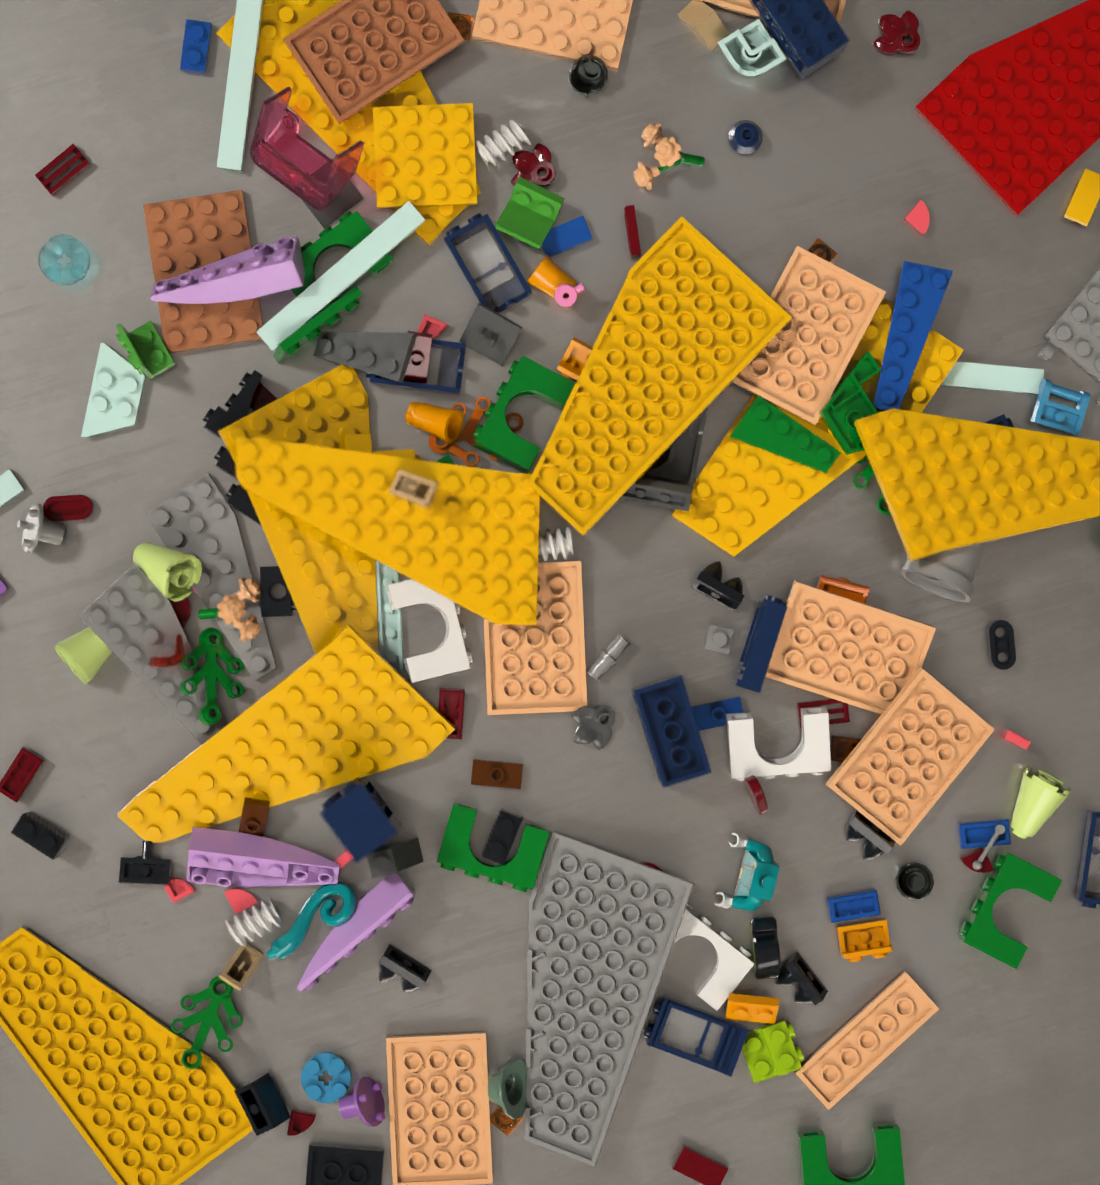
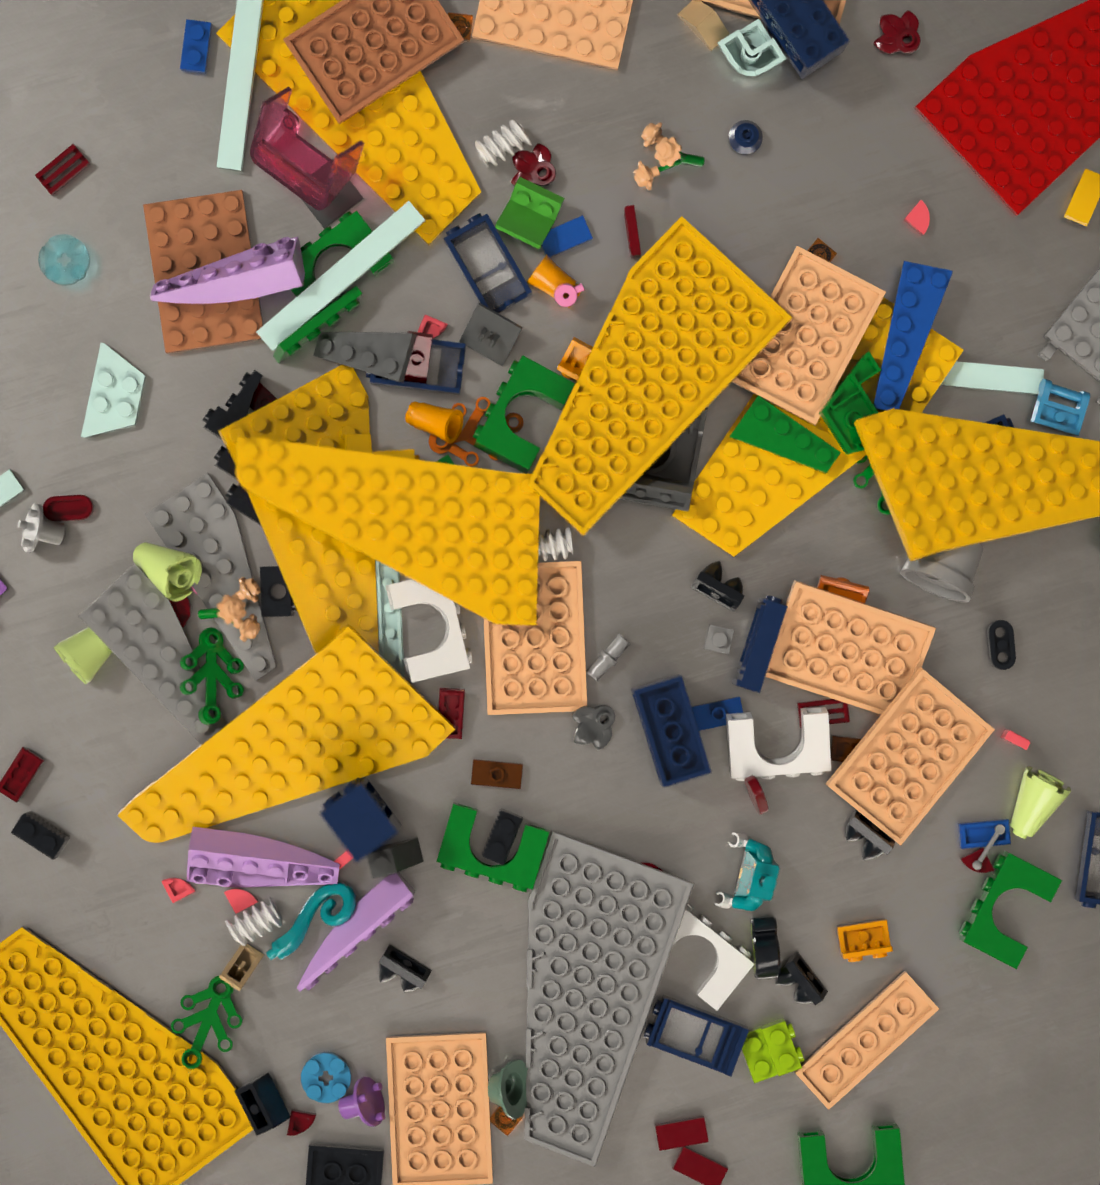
(145, 868): black plate -> none
(146, 349): bright green bracket -> none
(164, 662): clear red hair -> none
(254, 816): reddish brown plate -> none
(413, 488): tan slope -> none
(425, 155): yellow plate -> none
(588, 74): pearl dark grey hair -> none
(681, 1133): none -> dark red tile
(751, 1008): light orange bracket -> none
(853, 906): blue plate -> none
(914, 881): pearl dark grey hair -> none

